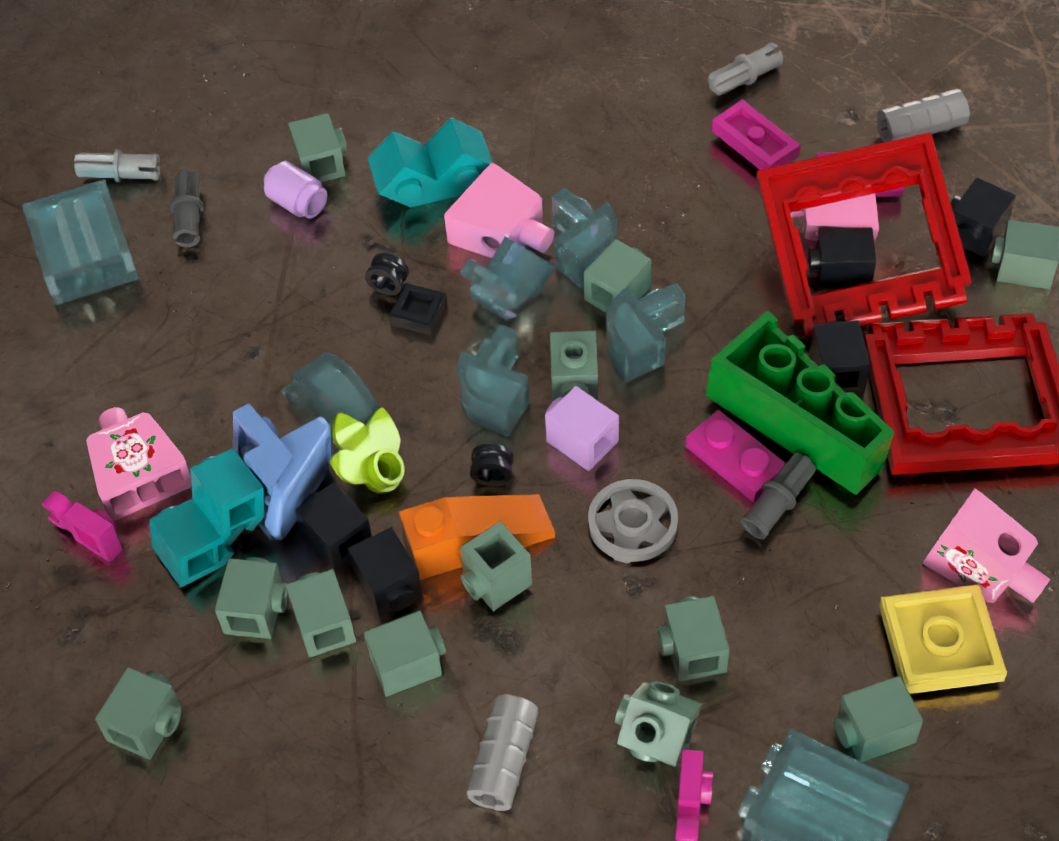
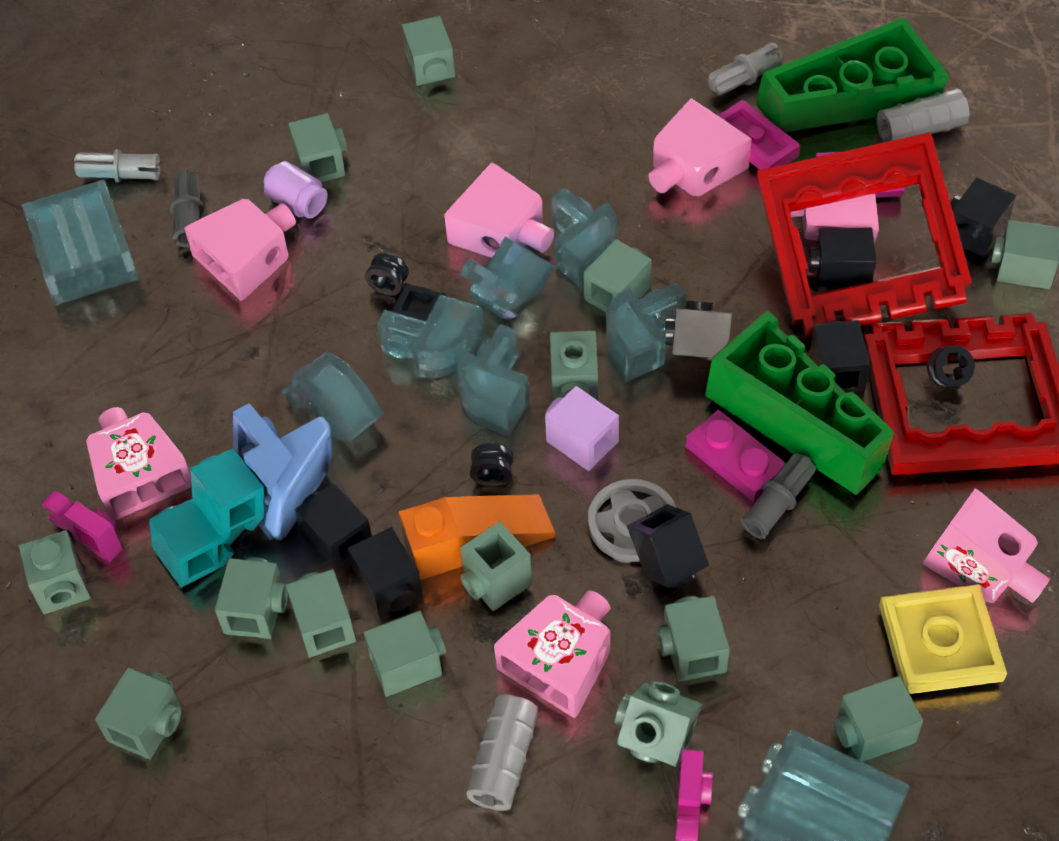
(54, 572): none -> sand green brick
(241, 244): none -> bright pink torso
(367, 449): lime plate -> none
(428, 50): none -> sand green brick
(432, 171): teal brick -> none
(437, 342): none -> clear light blue brick
(558, 650): none -> bright pink torso
(668, 546): none -> black brick
(698, 151): none -> bright pink torso
(698, 330): none -> brick
(851, 79): none -> green wedge
(962, 373): none -> black bush

